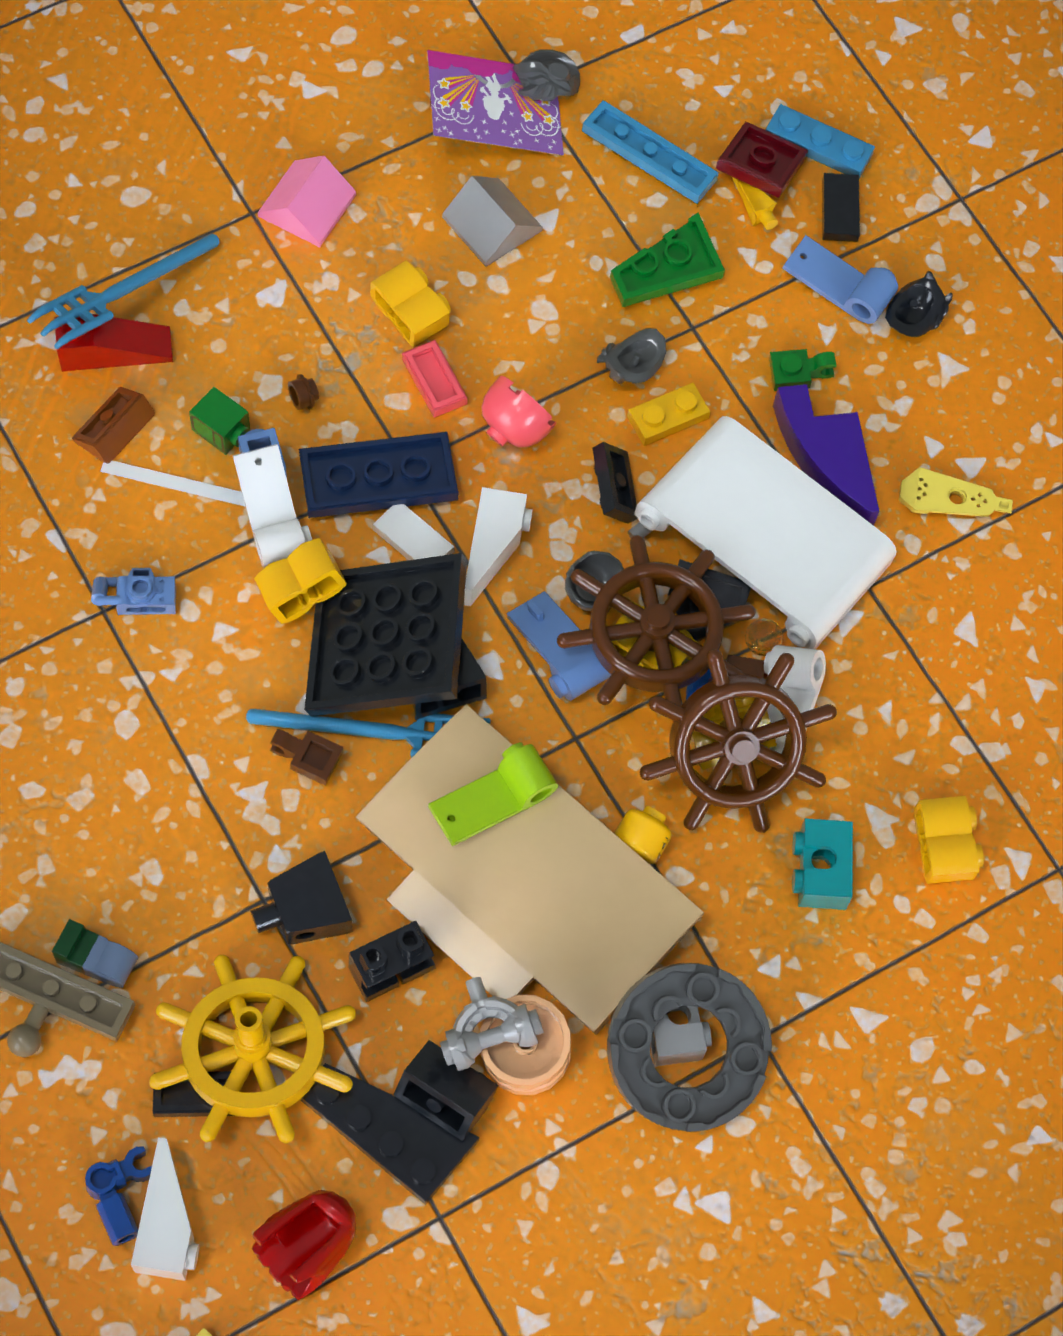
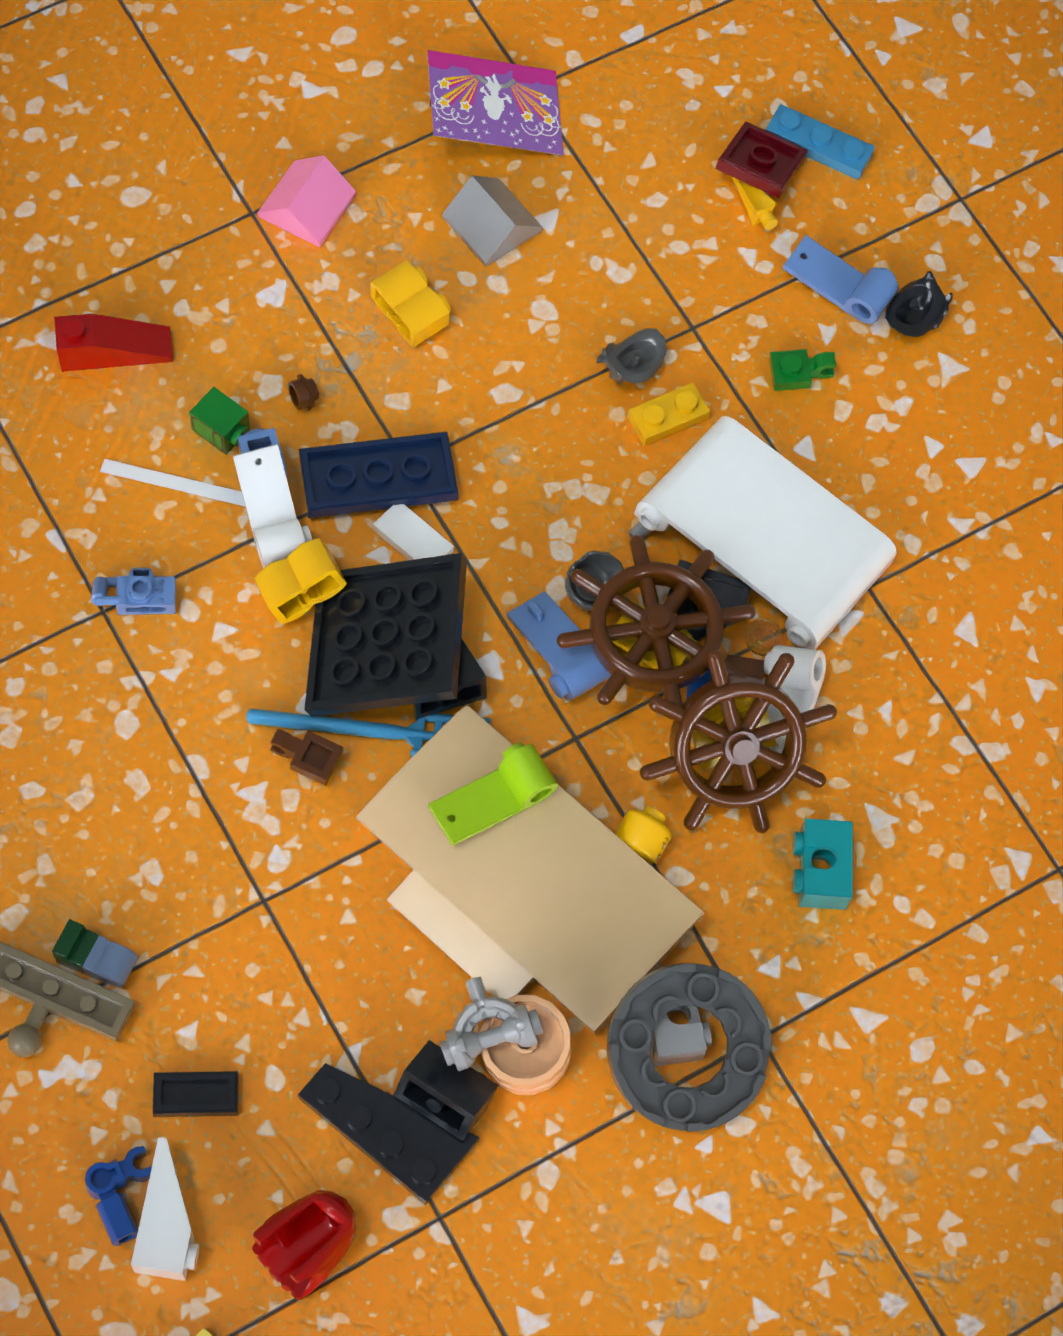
(98, 301): dark azure piece -> none
(114, 424): dark orange slope -> none
(253, 1047): yellow piece -> none
(305, 903): black torso -> none
(399, 953): black hips -> none
(434, 378): coral tile -> none
(496, 536): white slope -> none
(514, 415): coral cylinder -> none
(547, 75): dark grey hat -> none
(615, 482): black plate -> none
(650, 151): dark azure plate -> none
(671, 265): green wing -> none
(828, 449): dark purple slope -> none
(840, 207): black tile -> none
(939, 489): light yellow piece -> none
(947, 839): yellow brick -> none

